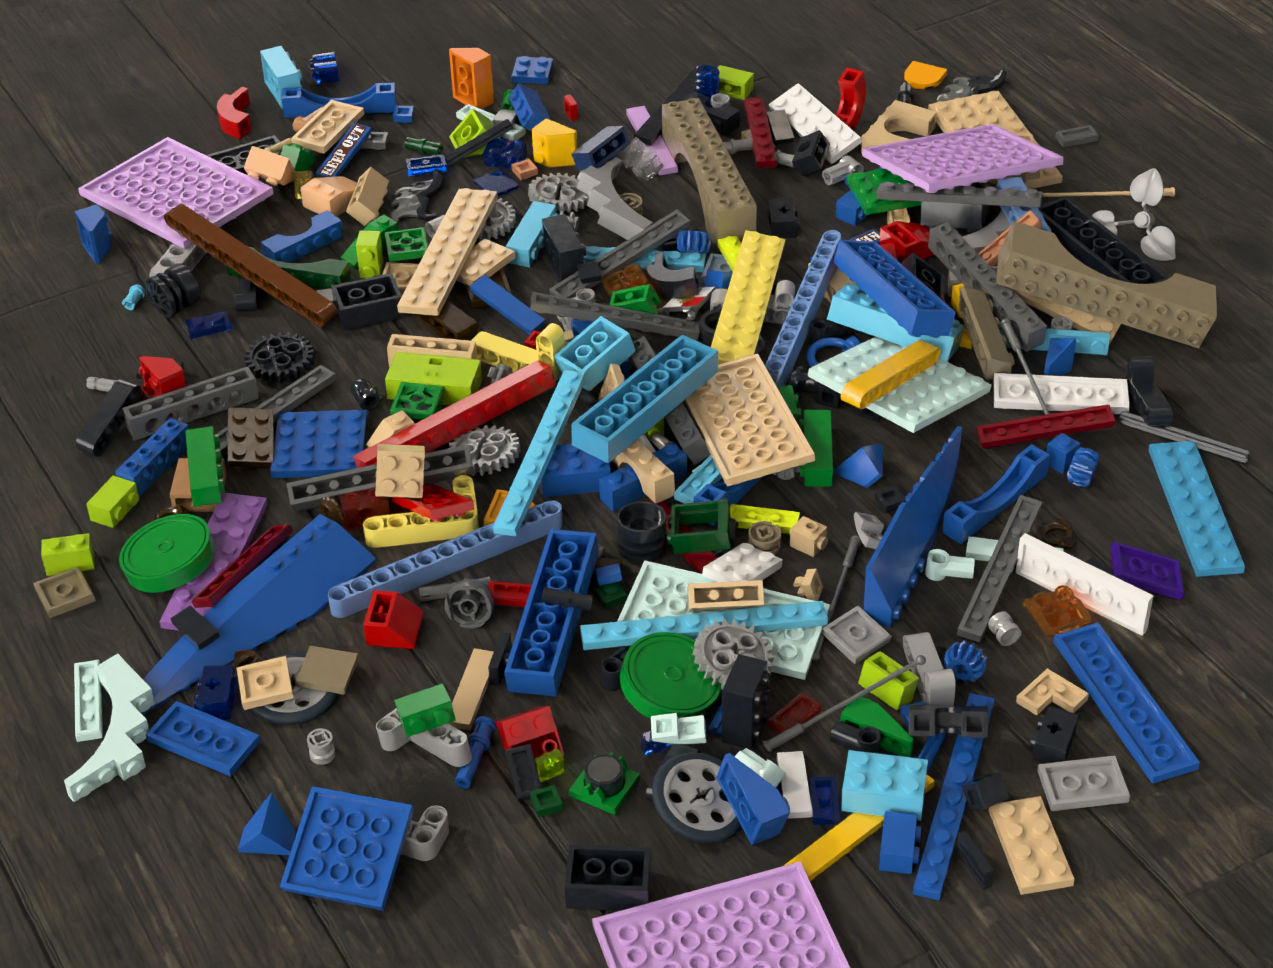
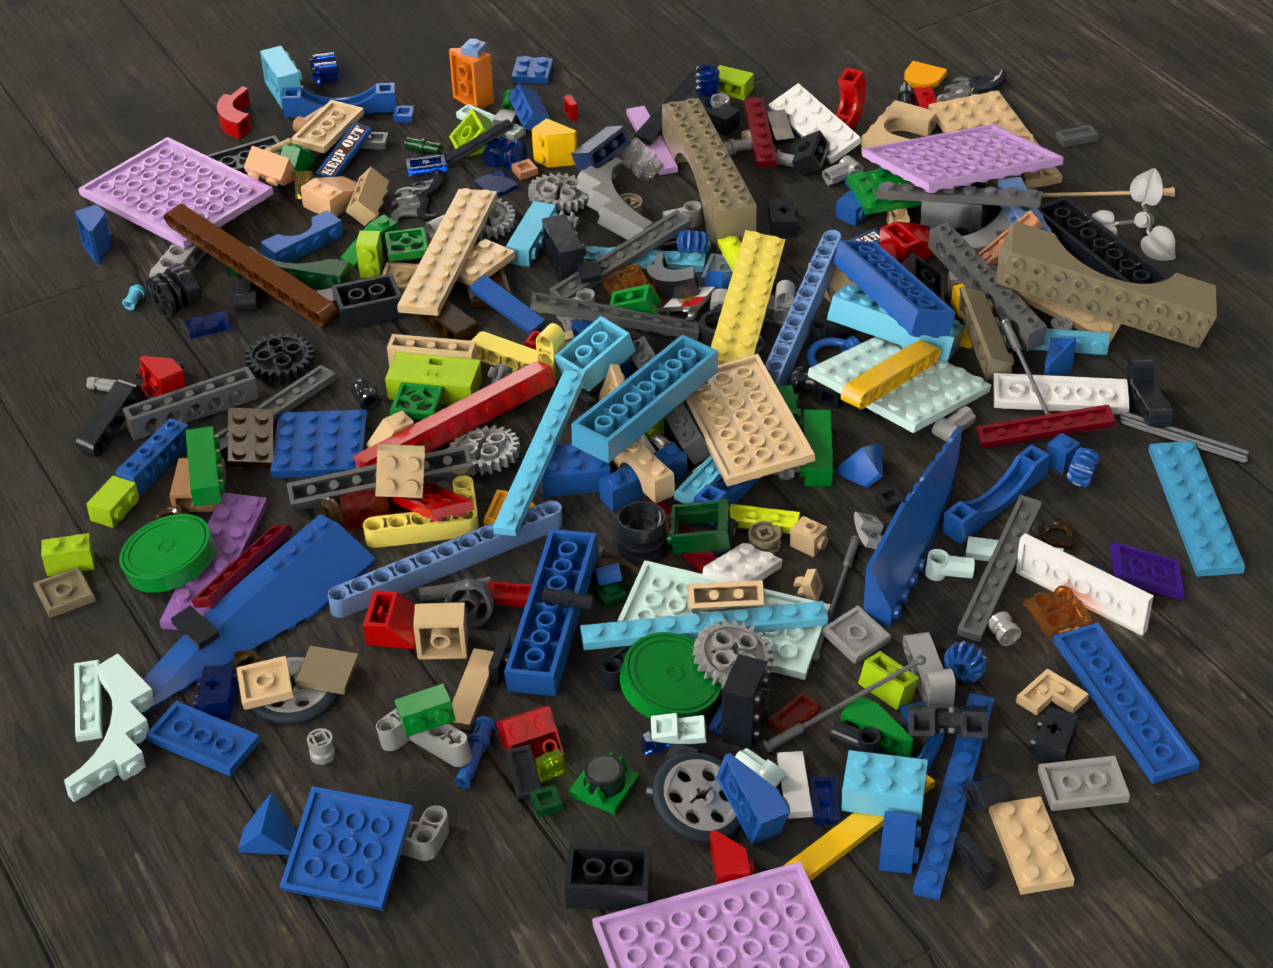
(440, 631): none -> tan brick
(473, 48): none -> medium blue plate
(692, 211): none -> light grey piece
(729, 858): none -> red slope
(924, 96): none -> red plate
(945, 426): none -> light grey piece

